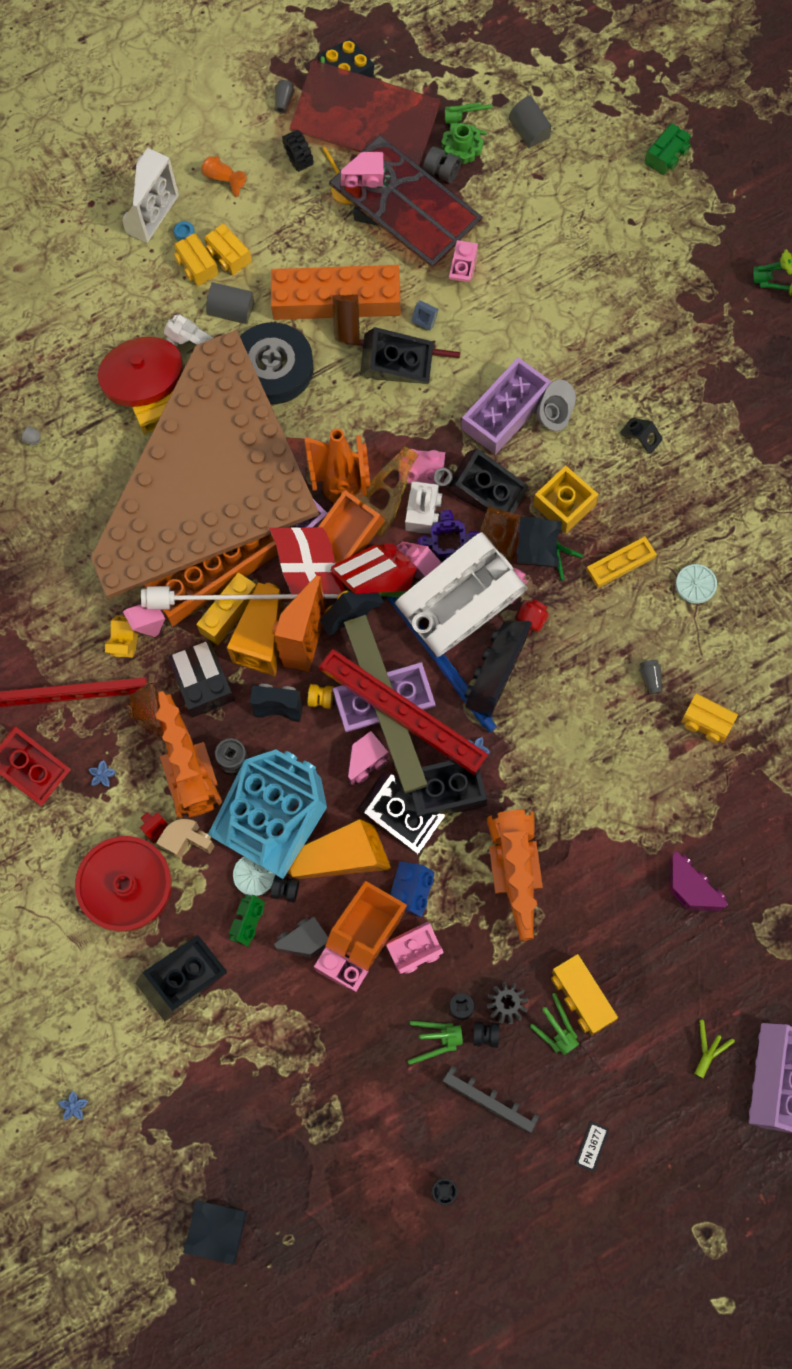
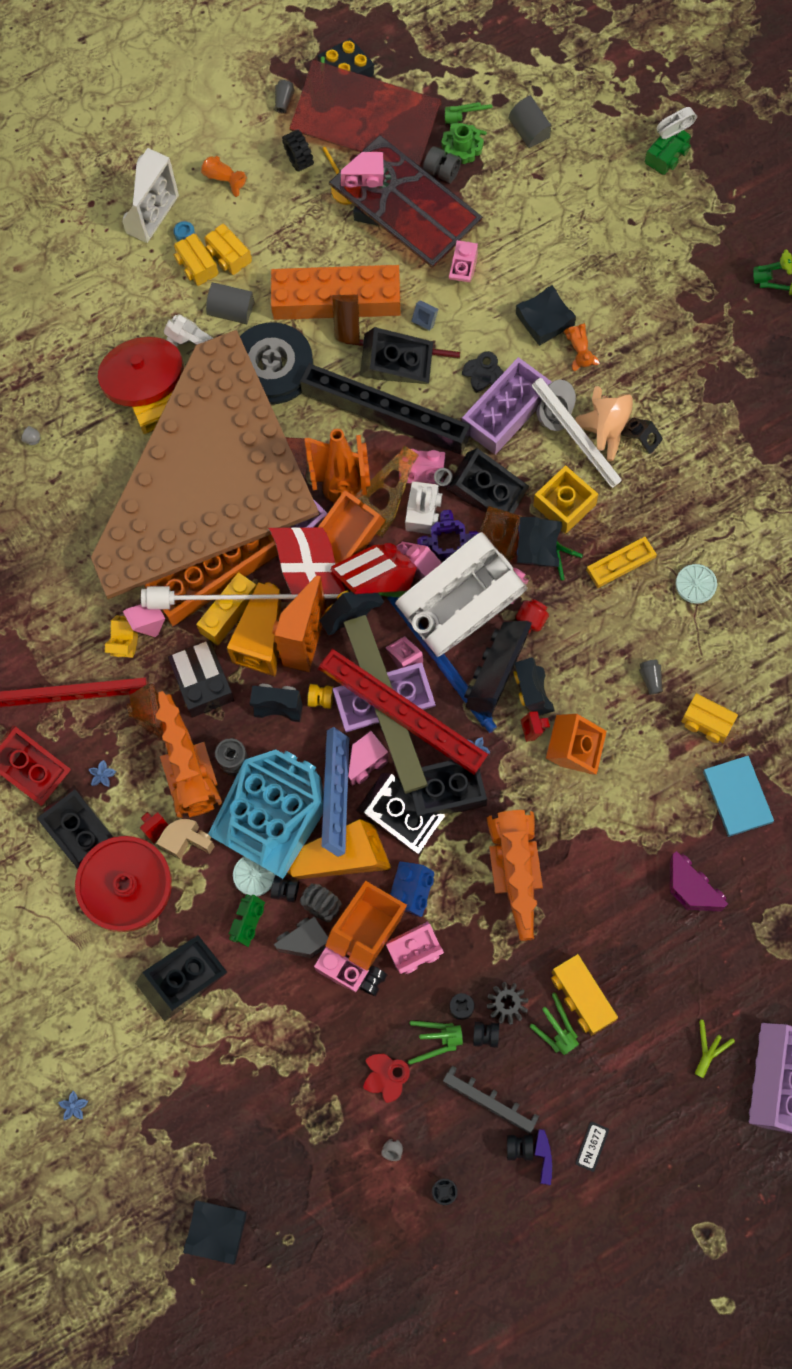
(73, 825): none -> black slope
(320, 902): none -> dark grey gear
(335, 792): none -> medium blue plate
(372, 979): none -> black wheel
(382, 1076): none -> red plate
(385, 409): none -> black brick
(392, 1150): none -> light grey hinge
(404, 653): none -> bright pink slope
(482, 374): none -> black plate
(513, 1147): none -> black wheel
(532, 685): none -> black brick
(533, 726): none -> red tile
(543, 1151): none -> dark purple slope
(545, 315): none -> black brick
(576, 432): none -> white axle
(576, 743): none -> orange slope
(579, 341): none -> orange animal
(607, 420): none -> light nougat piece
(676, 122): none -> white piece
(738, 796): none -> medium azure tile

